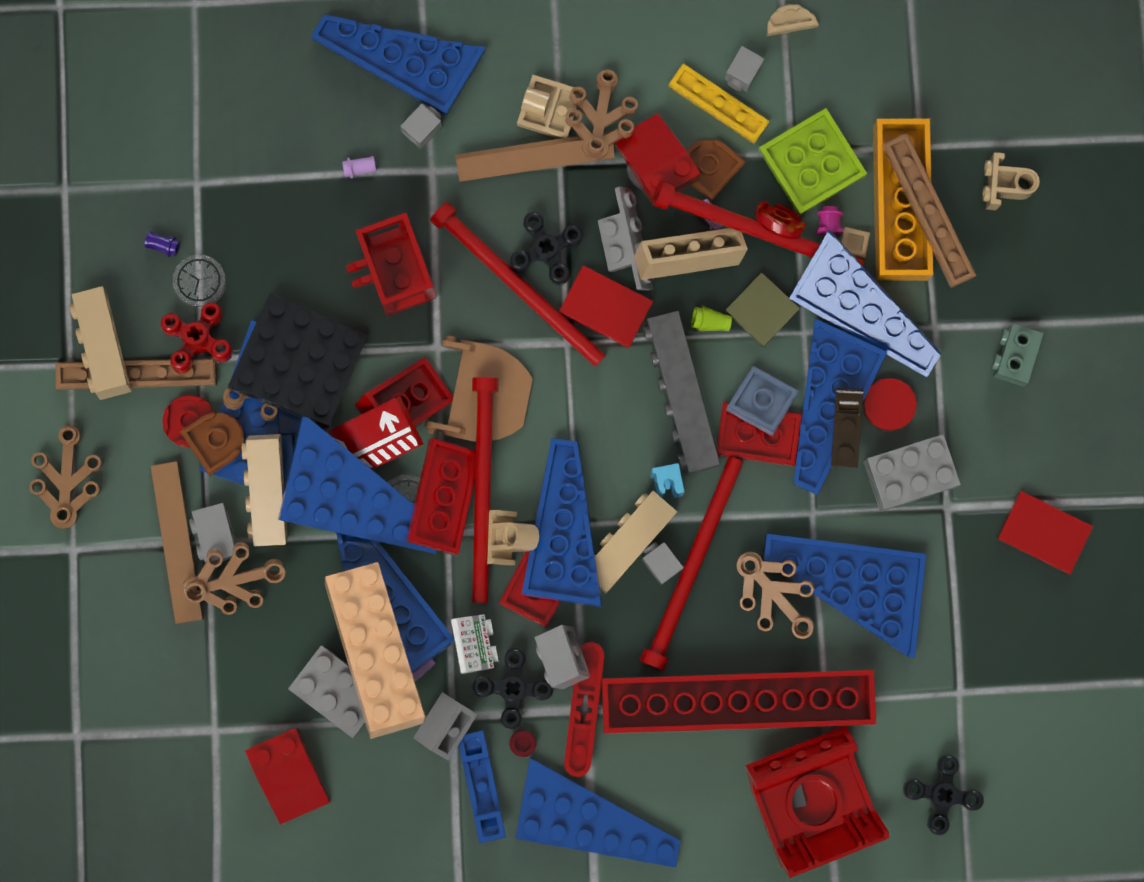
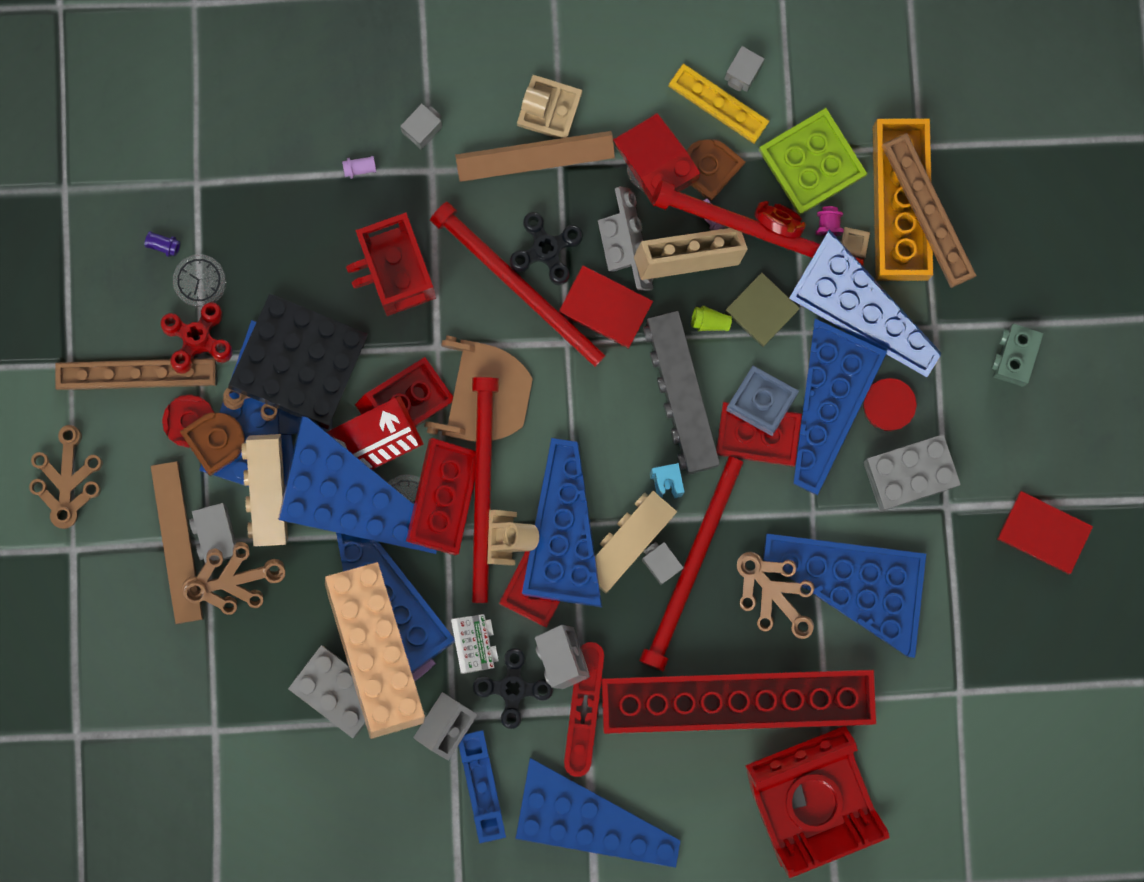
(100, 343): tan brick -> none
(287, 775): red slope -> none
(410, 61): blue wing -> none
(522, 743): dark red tile -> none
(600, 118): medium nougat plant -> none
(790, 19): tan tile -> none
(847, 427): dark brown plate -> none
(940, 806): black gear -> none
(1004, 182): tan pin -> none

